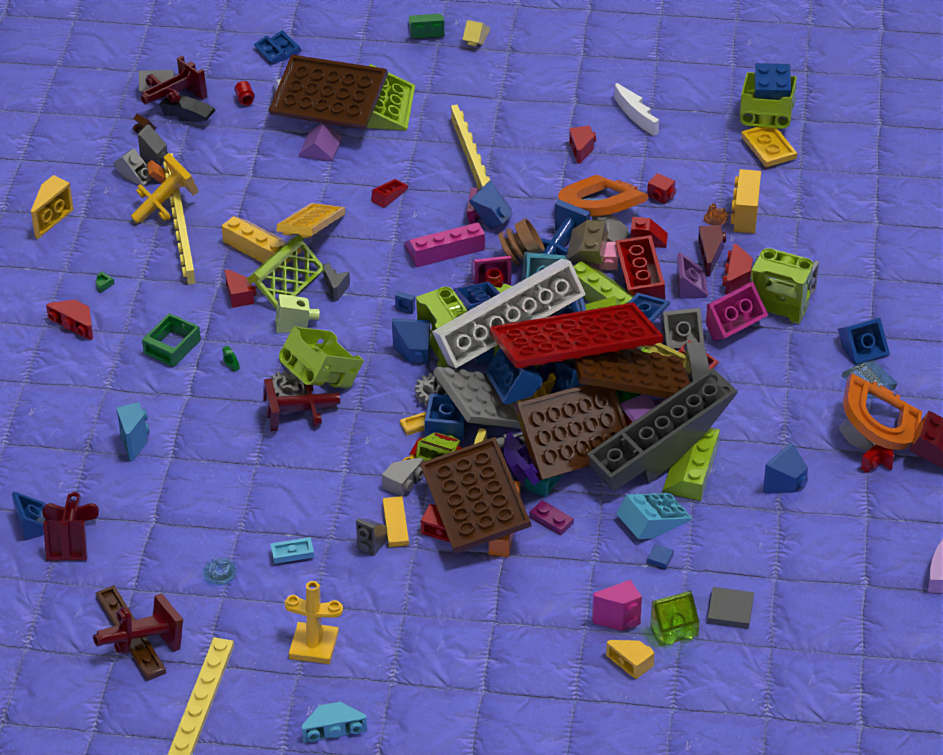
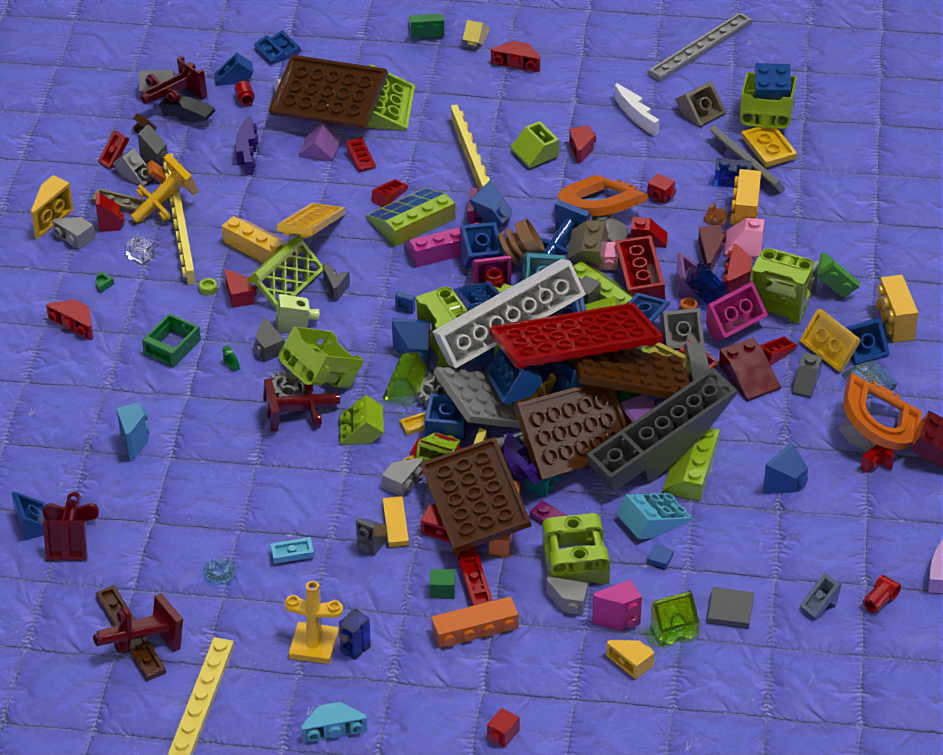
(74, 231): none -> light grey slope
(108, 214): none -> red slope
(113, 149): none -> red slope
(127, 203): none -> dark tan tile
(139, 250): none -> clear brick
(208, 286): none -> lime tile
(234, 70): none -> blue slope
(246, 144): none -> dark purple slope
(268, 341): none -> dark grey slope
(354, 634): none -> clear blue brick
(359, 153): none -> red slope
(362, 422): none -> lime slope
(406, 376): none -> clear neon green slope
(413, 215): none -> lime slope
(442, 583): none -> green panel
(474, 576): none -> red plate
(474, 622): none -> orange brick
(479, 242): none -> blue slope
(503, 727): none -> red brick
(516, 55): none -> red slope
(536, 145): none -> lime slope
(568, 594): none -> light grey slope
(577, 562): none -> lime piece
(591, 288): none -> dark grey slope
(688, 303): none -> orange tile
(699, 47): none -> light grey tile
(701, 104): none -> dark tan slope
(705, 283): none -> clear blue brick
(727, 170): none -> clear blue brick
(741, 154): none -> light grey tile
(747, 235): none -> bright pink slope
(748, 369): none -> dark red slope
(775, 351): none -> red slope
(807, 375): none -> dark grey slope
(820, 596): none -> sand blue slope
(830, 340): none -> yellow plate
(836, 276): none -> bright green bracket
(883, 591): none -> red piece
(897, 308): none -> yellow brick

